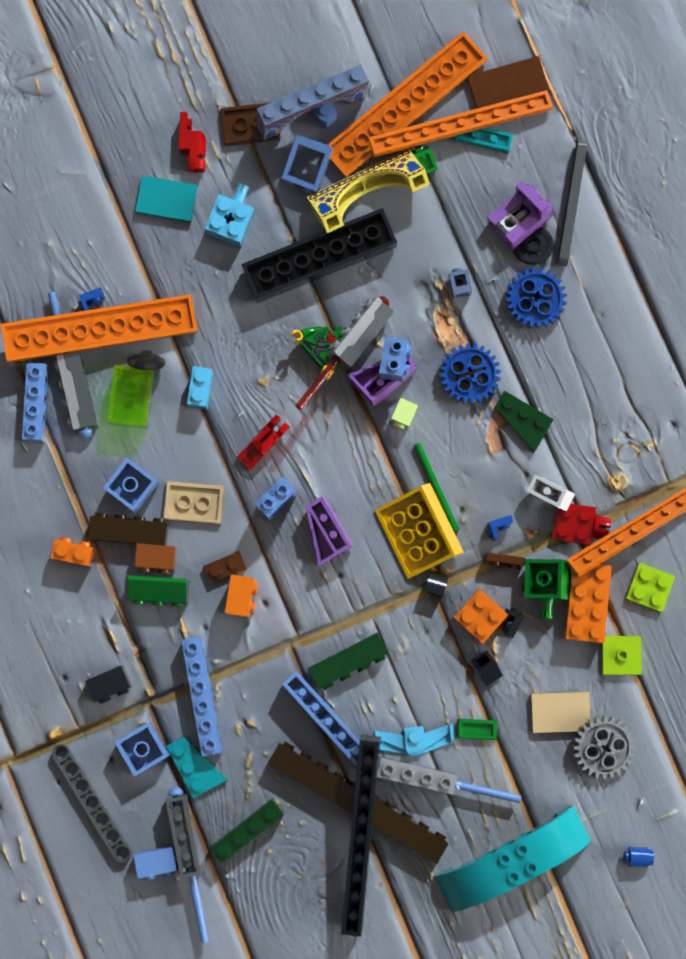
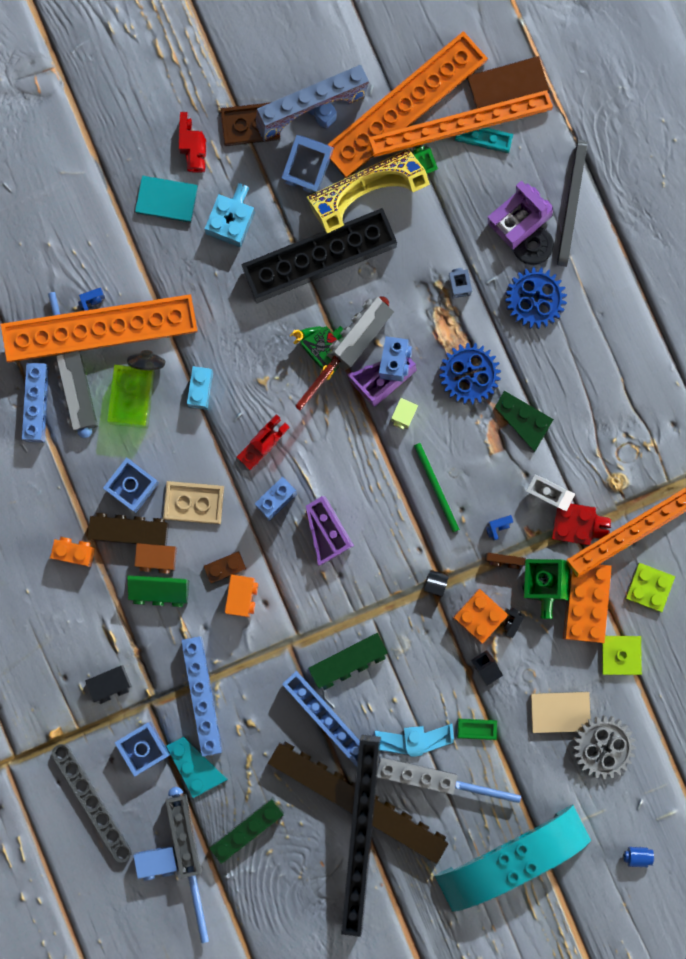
(418, 530): yellow slope -> none

